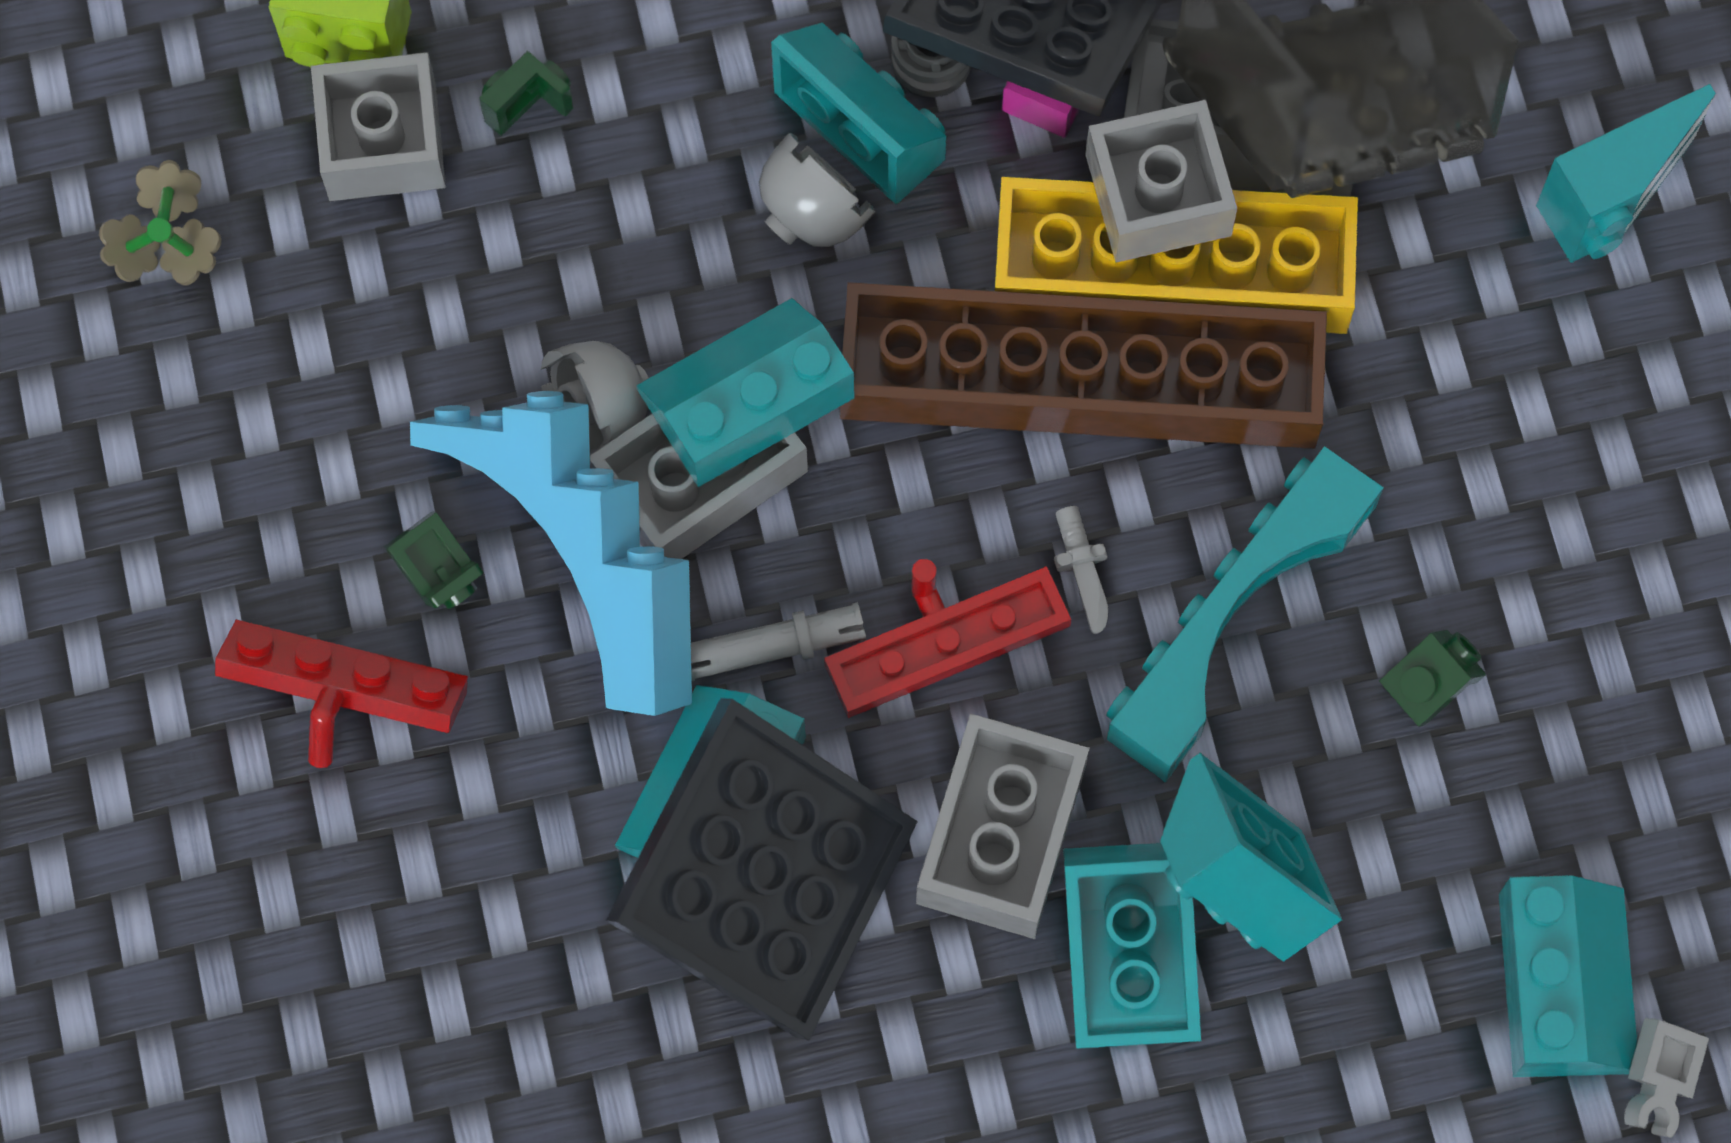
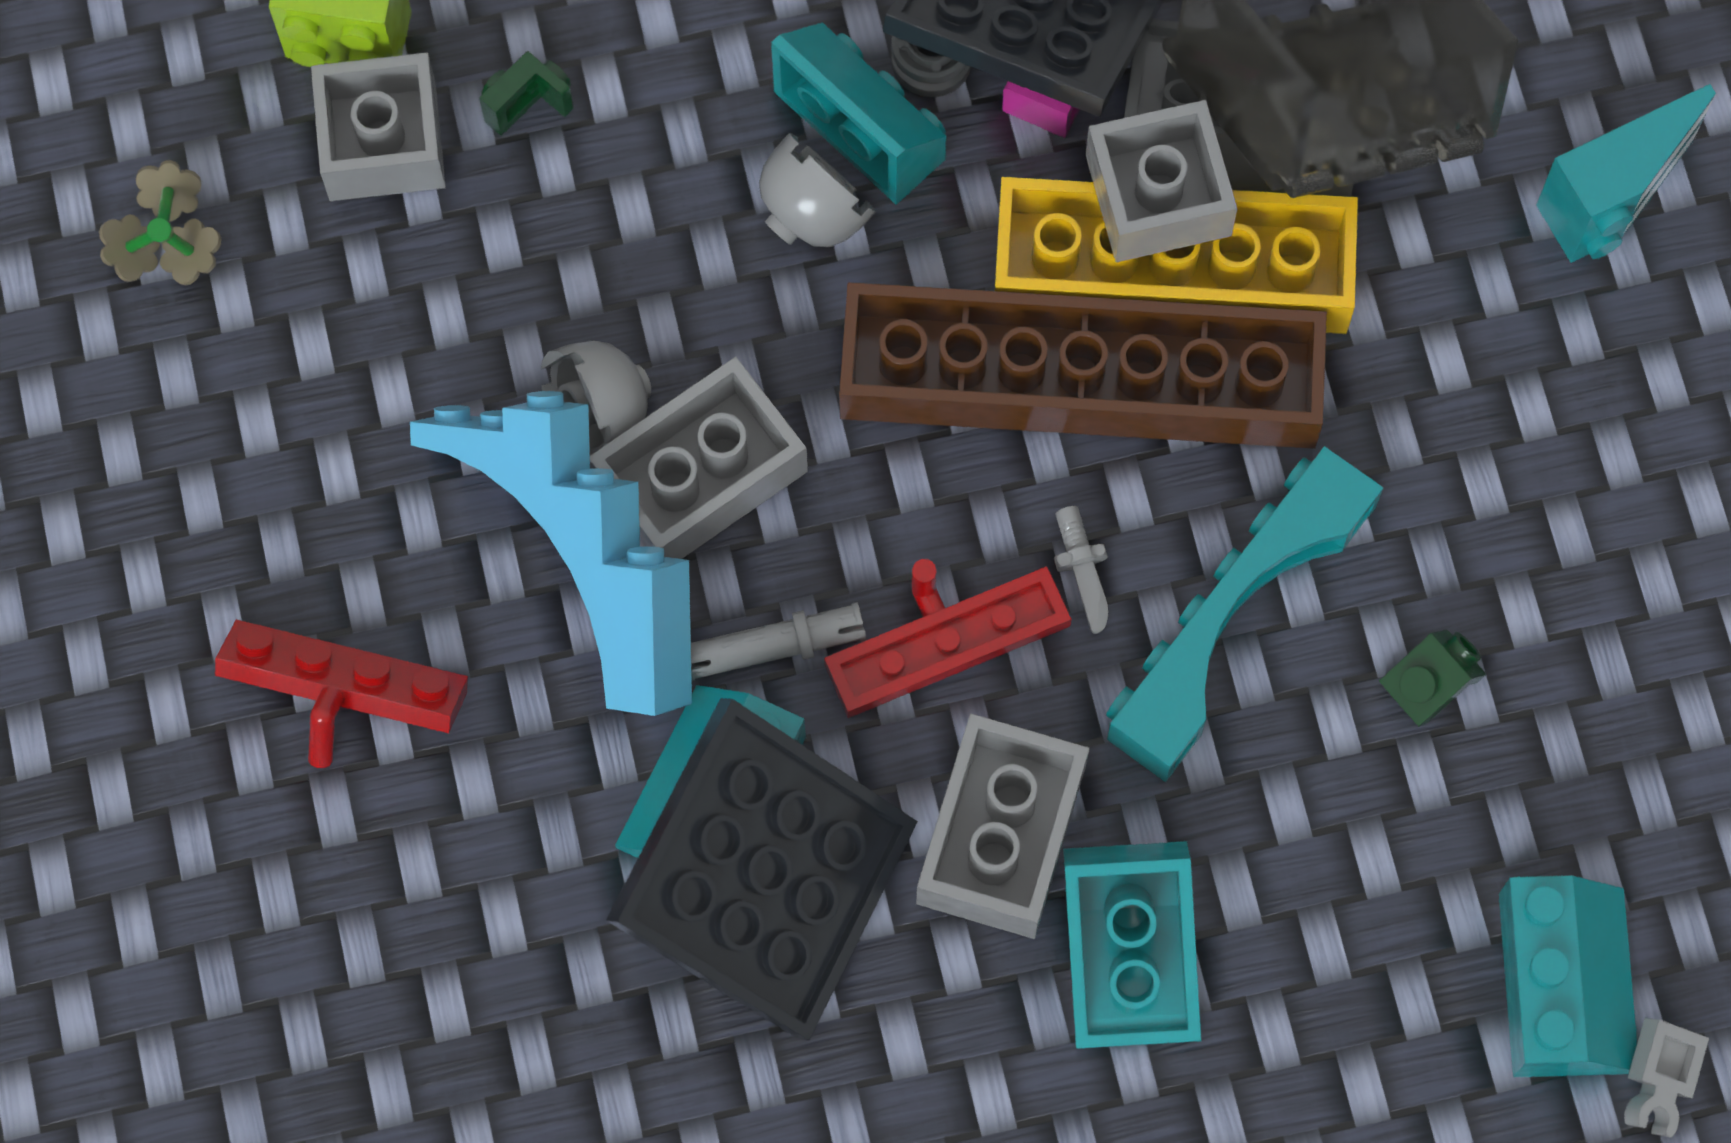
(434, 562): dark green bracket -> none
(748, 390): teal slope -> none
(1245, 862): teal slope -> none

